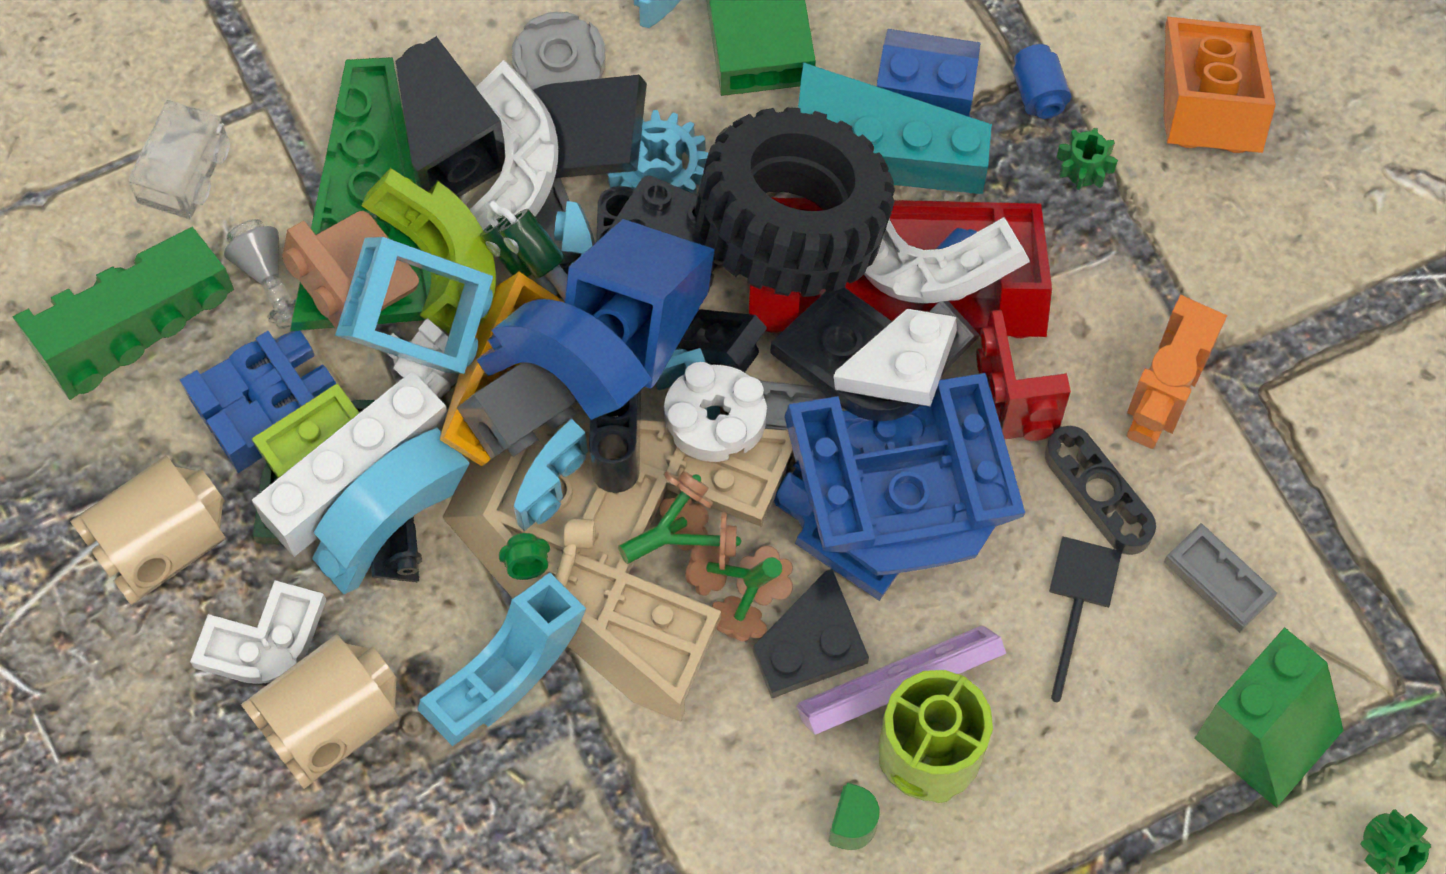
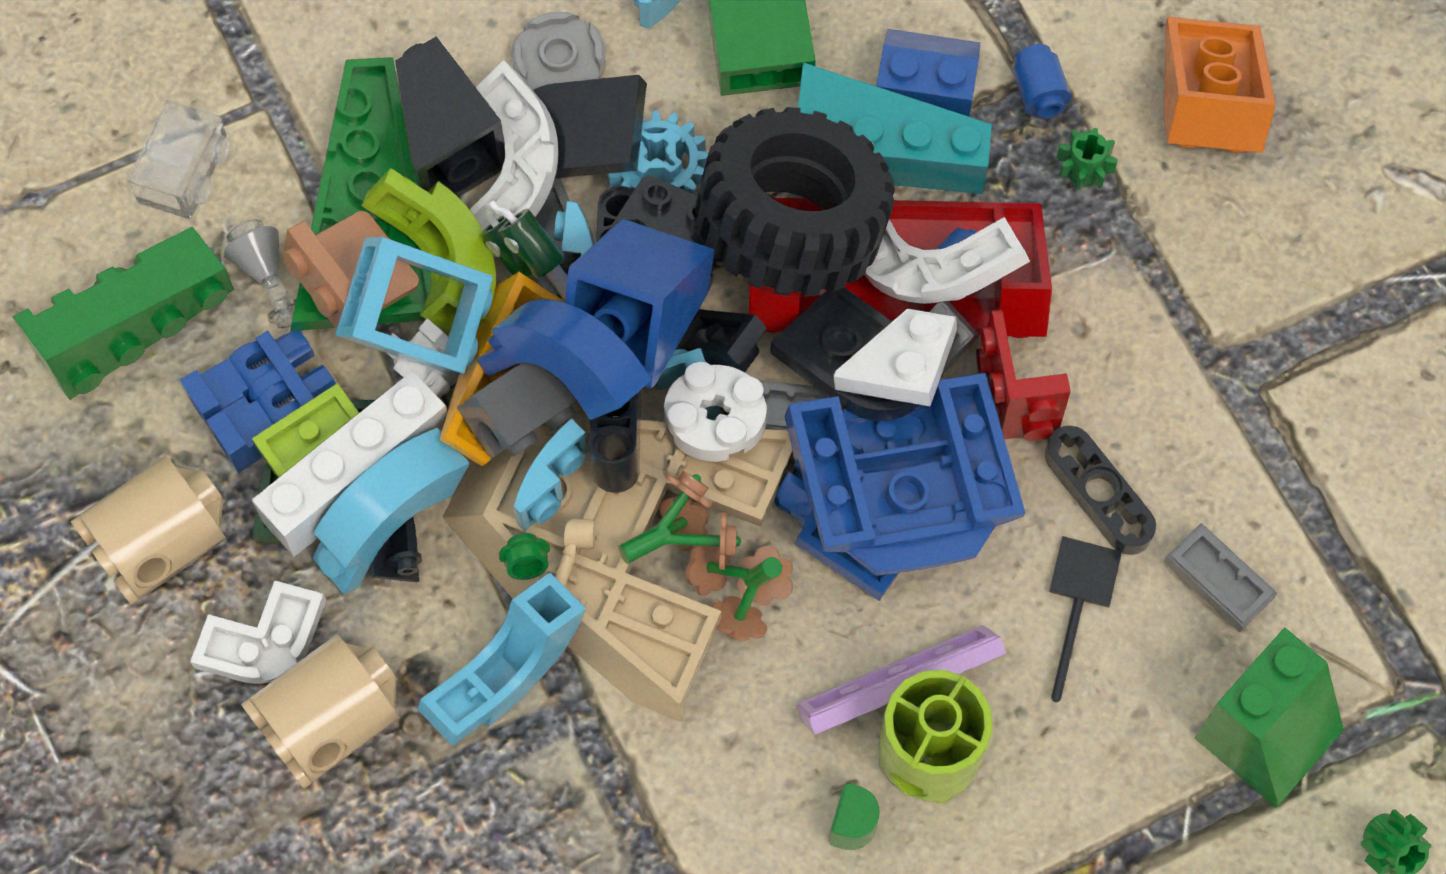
(810, 640): black wing -> none
(1175, 367): orange hips -> none

